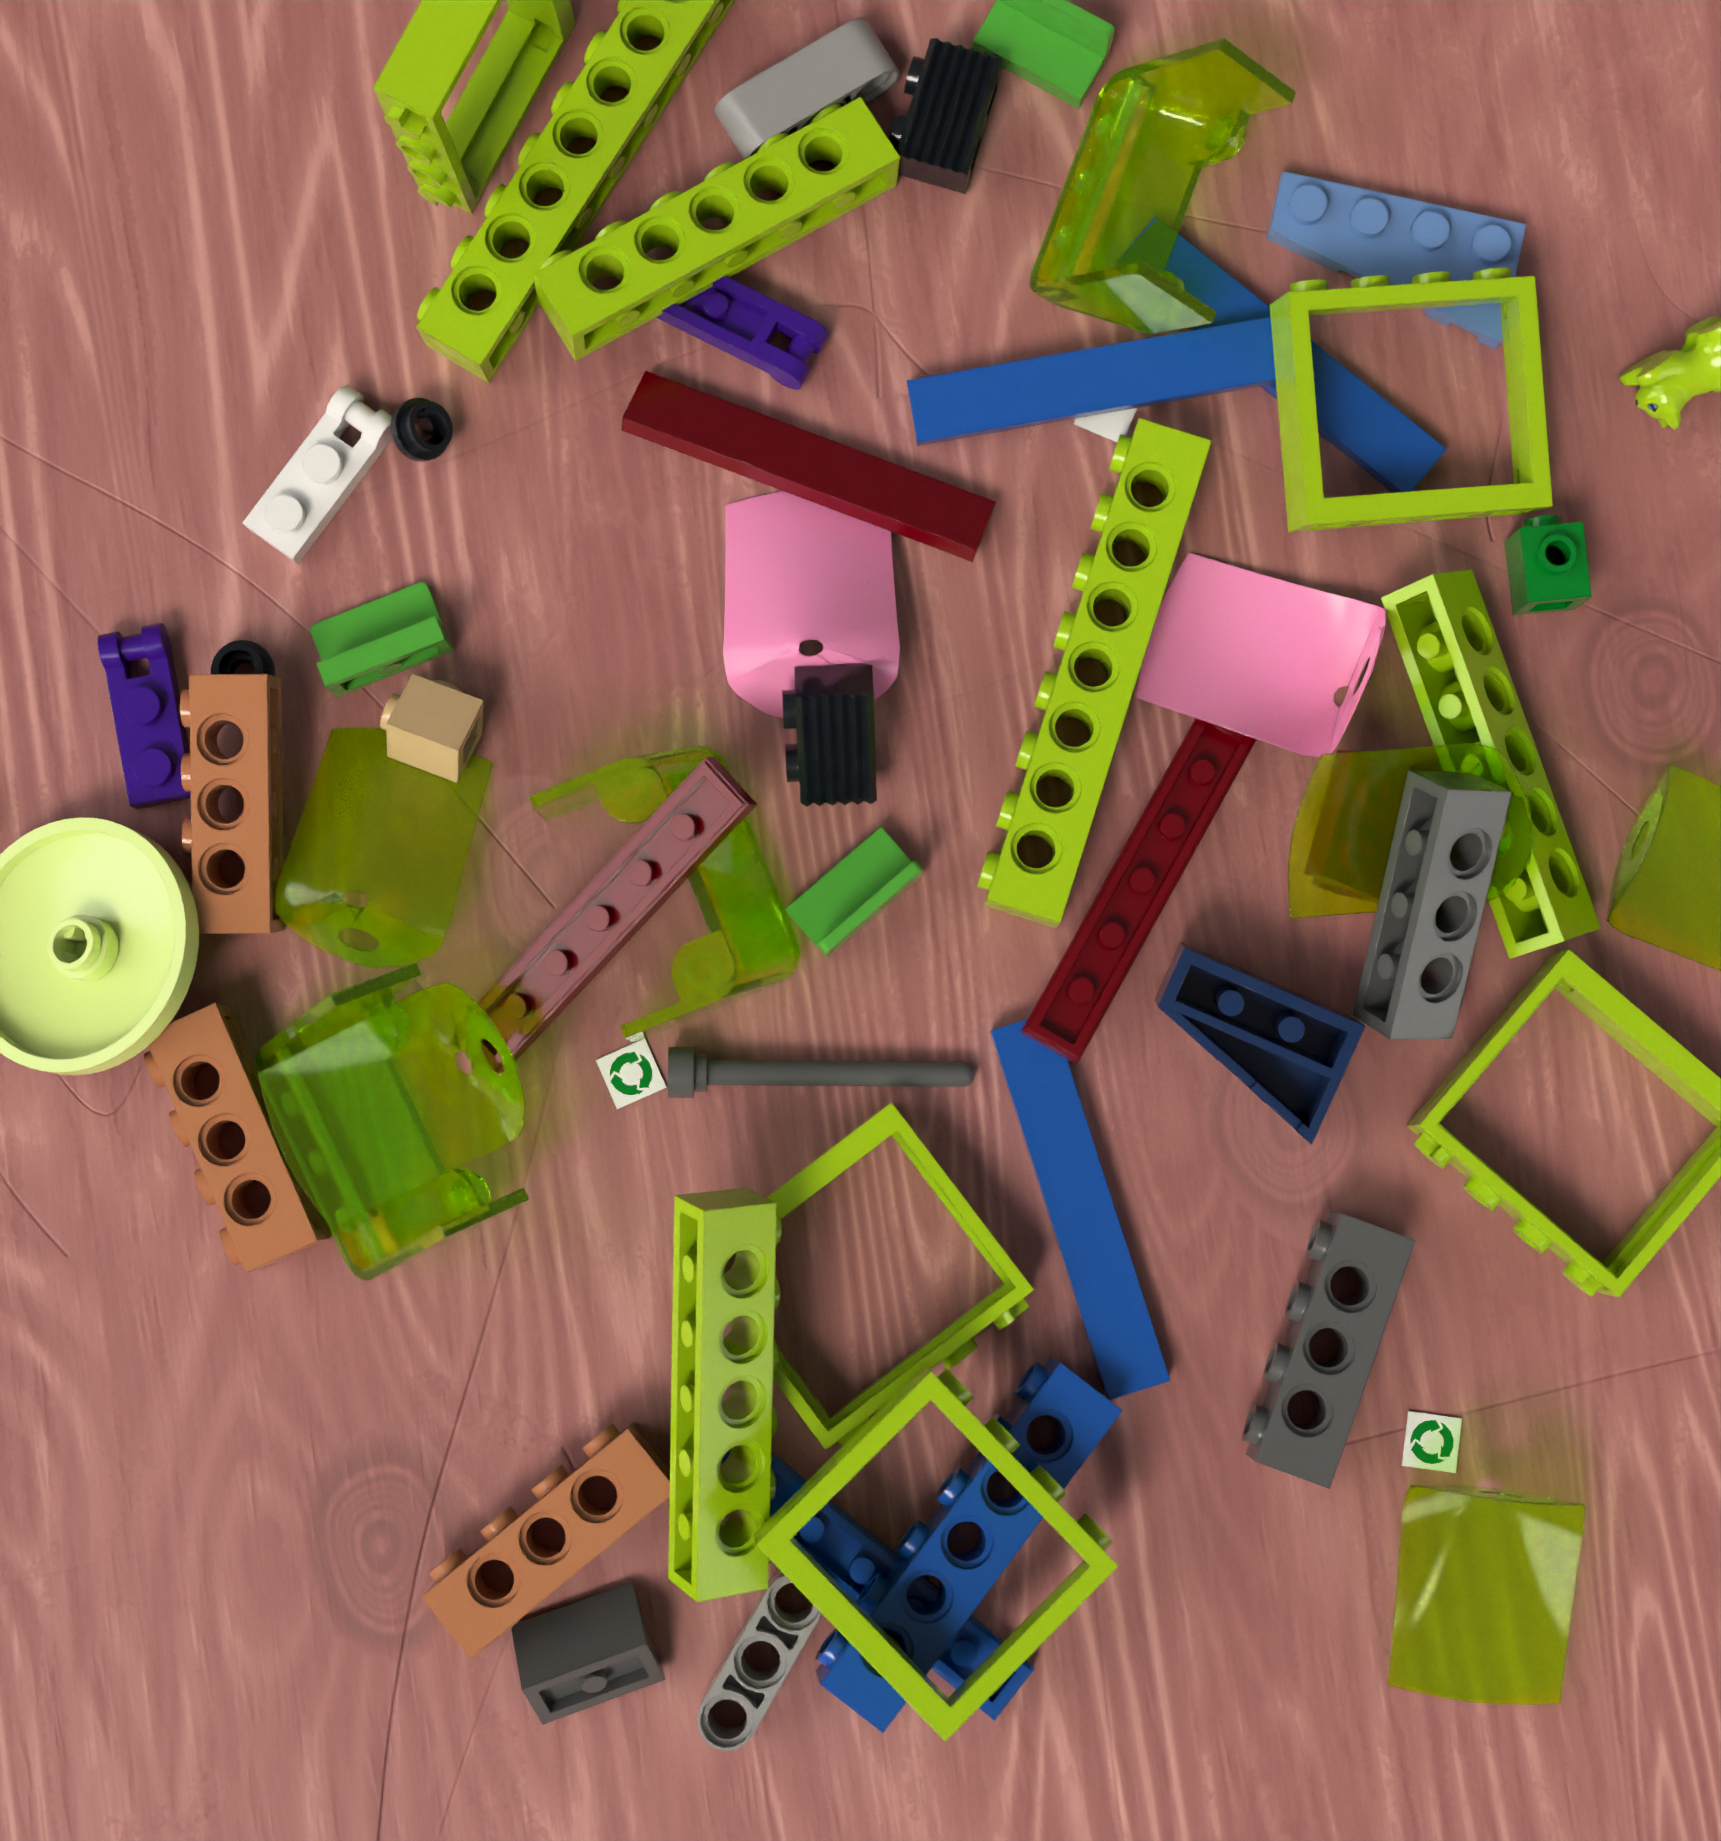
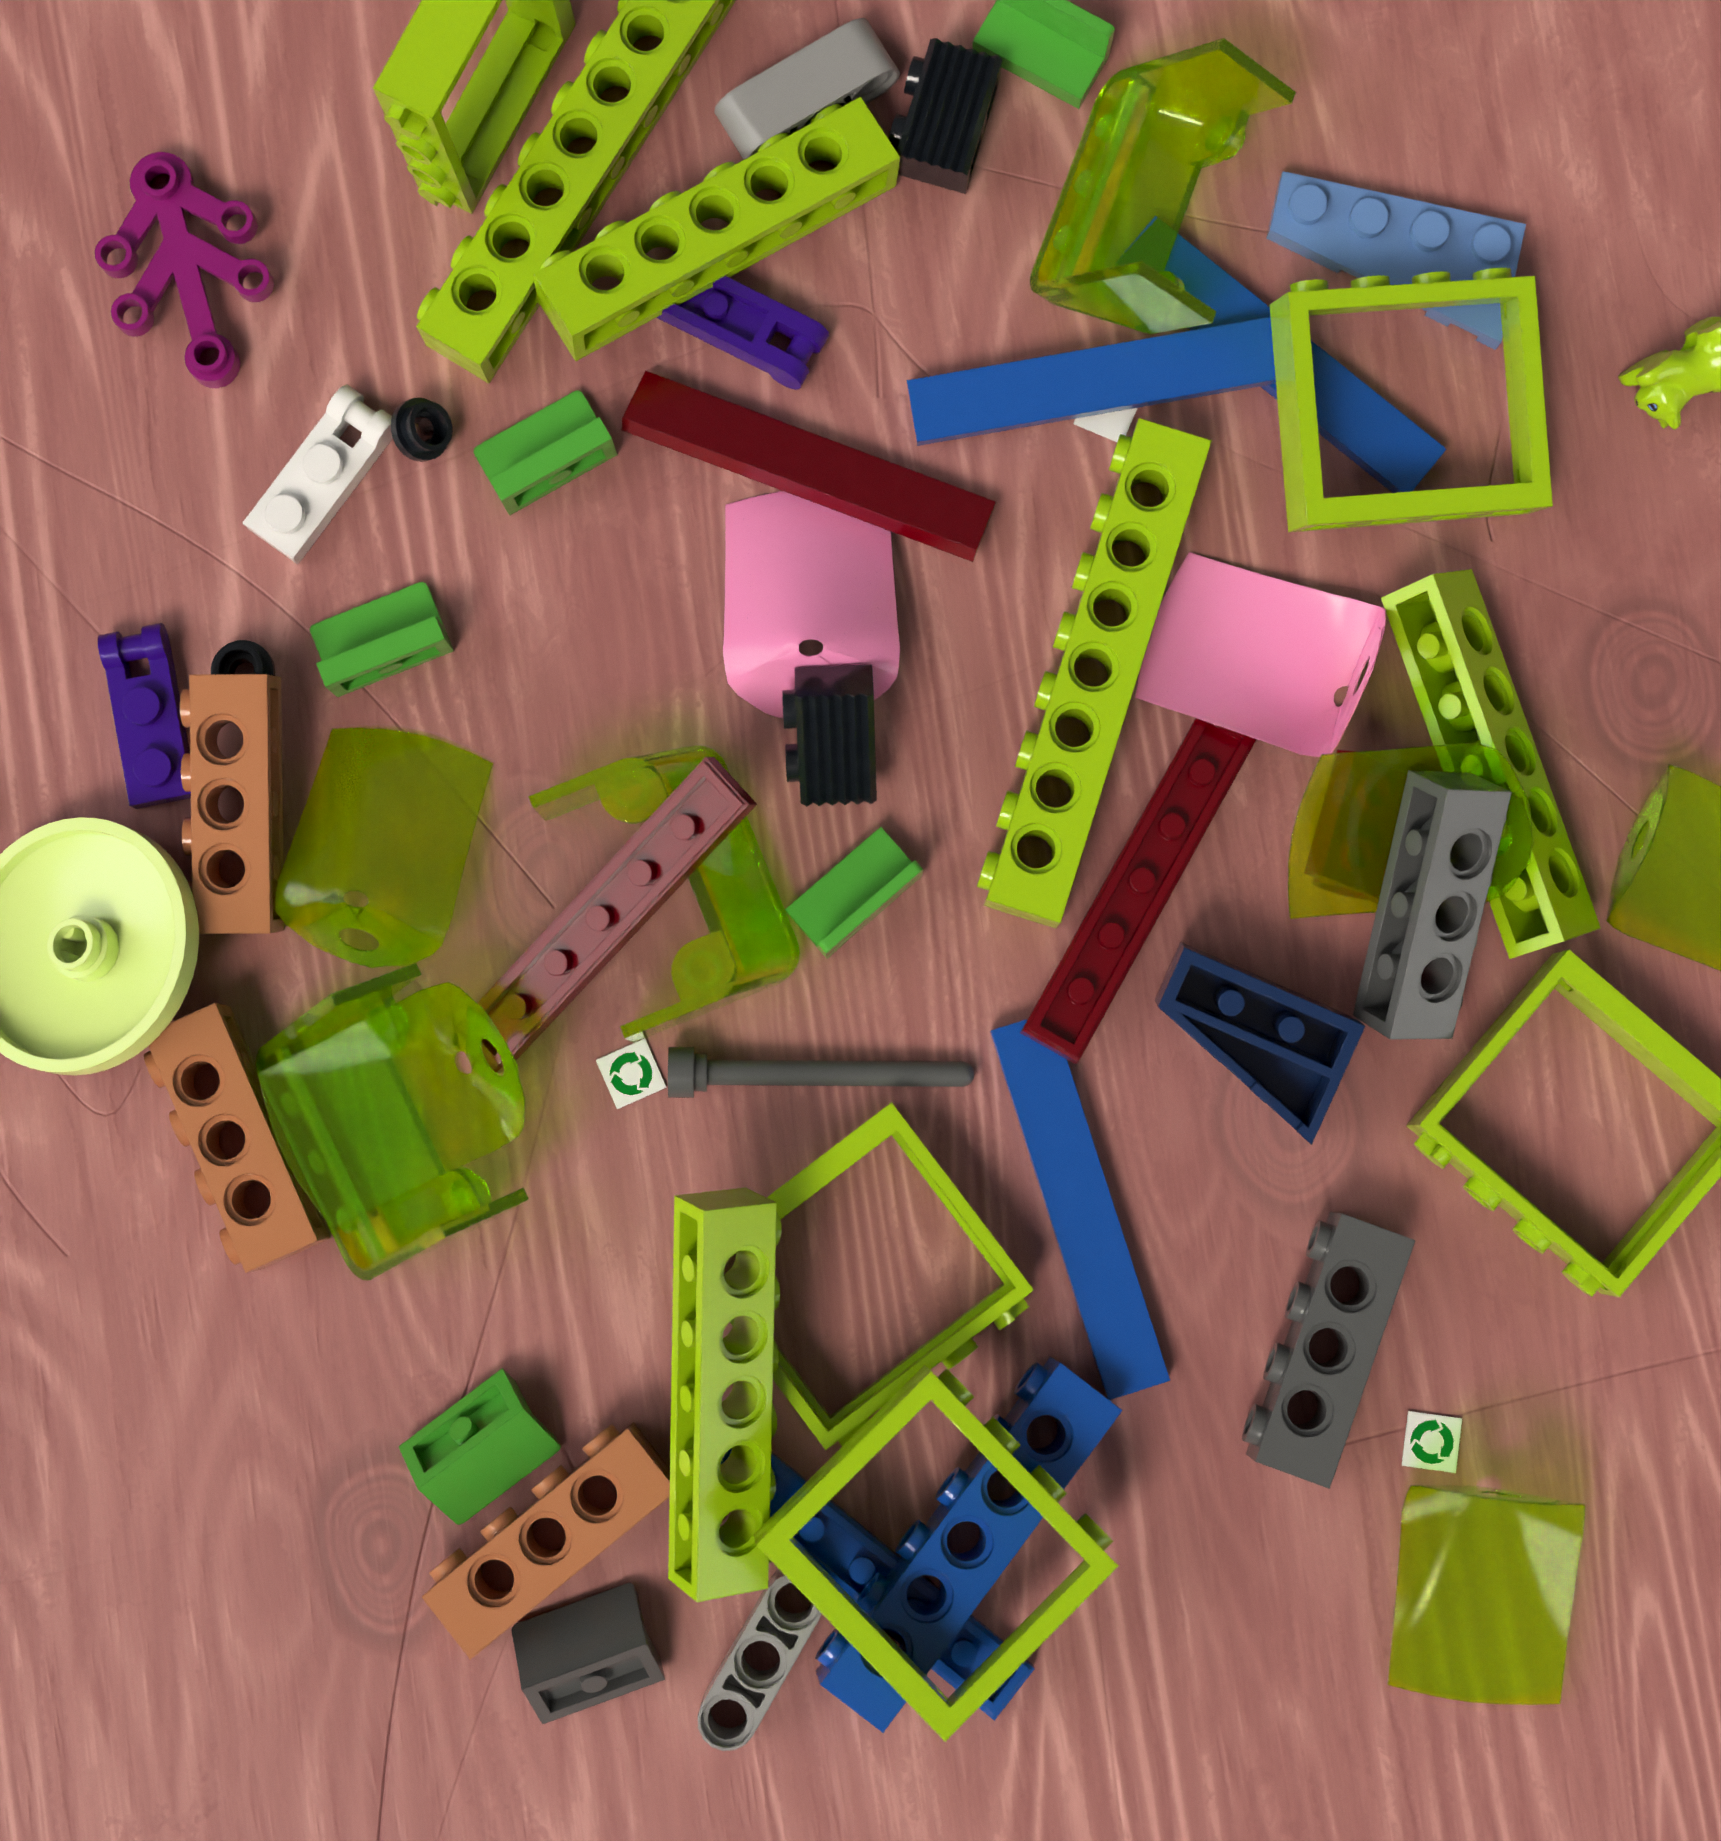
(181, 257): none -> magenta plant
(433, 727): tan brick -> none
(478, 1448): none -> bright green panel
(545, 451): none -> bright green panel
(1547, 566): green brick -> none

